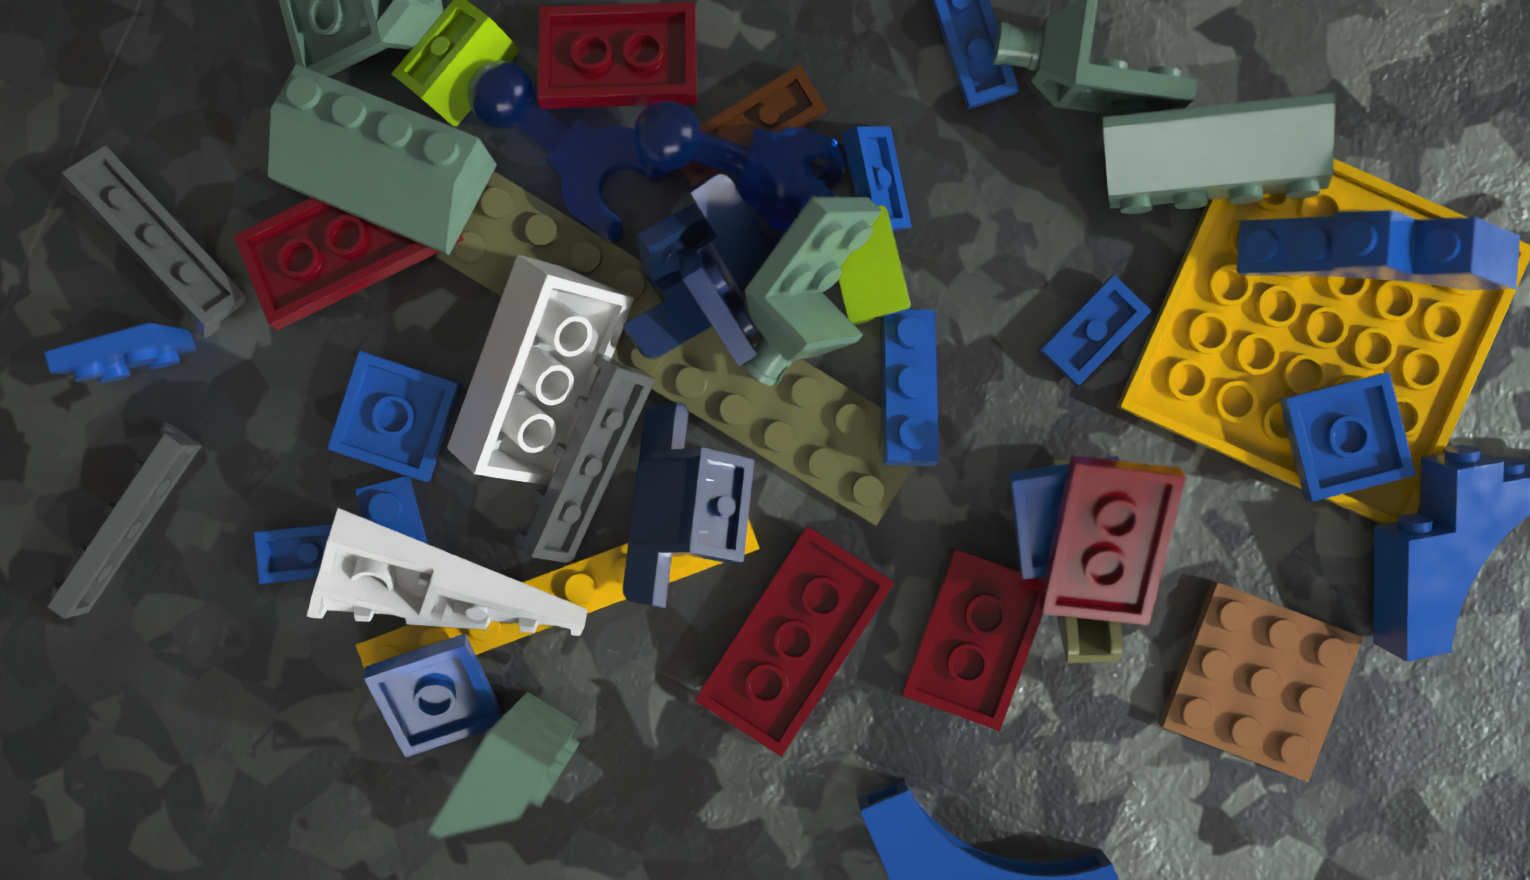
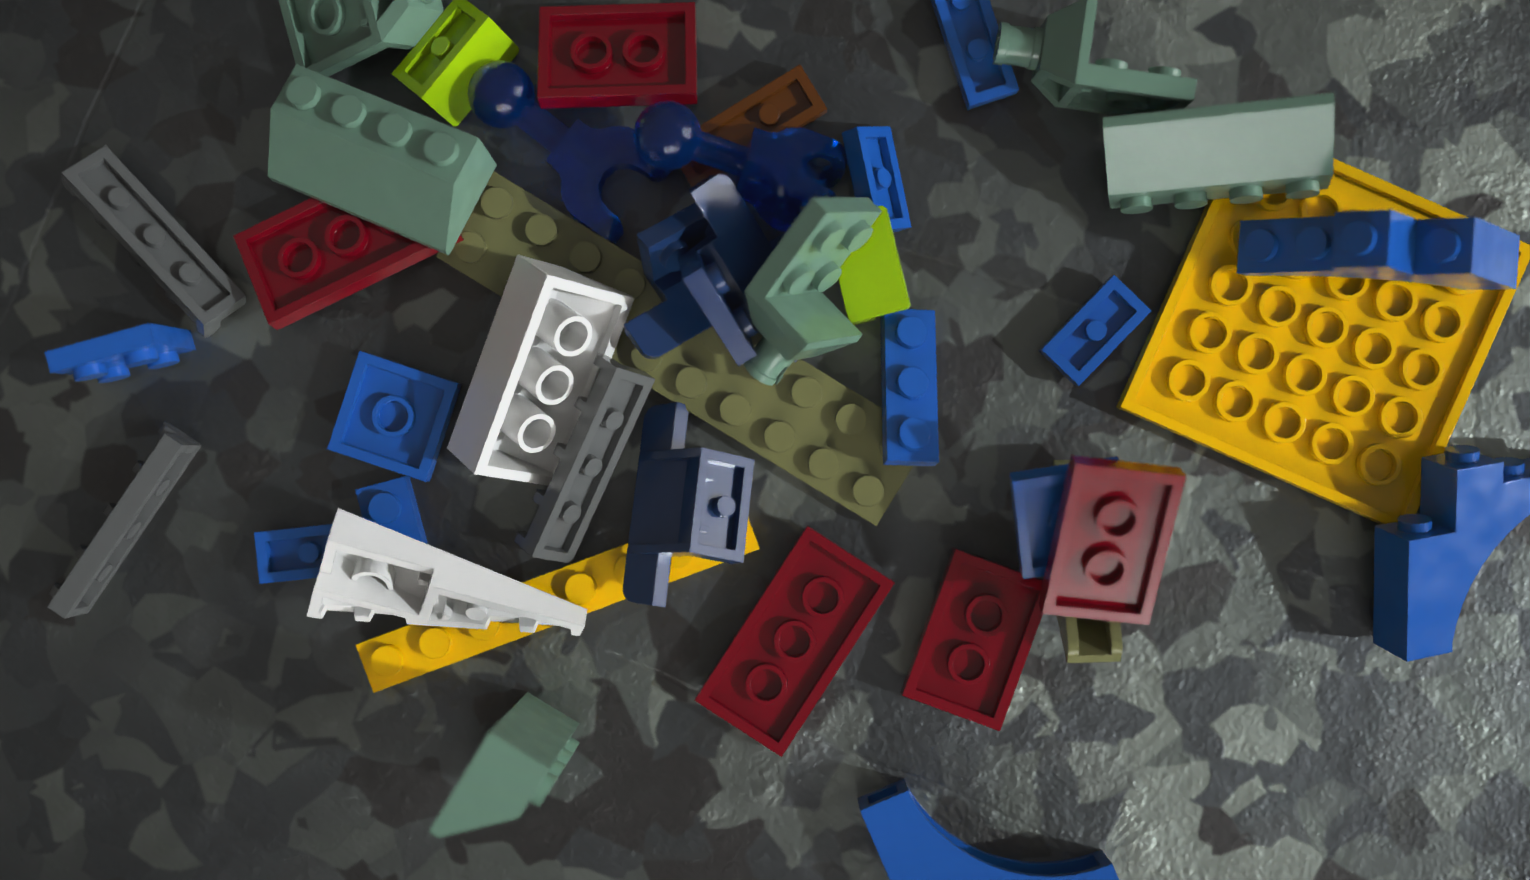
(433, 695): blue plate -> none
(1260, 681): medium nougat plate -> none
(1347, 437): blue plate -> none

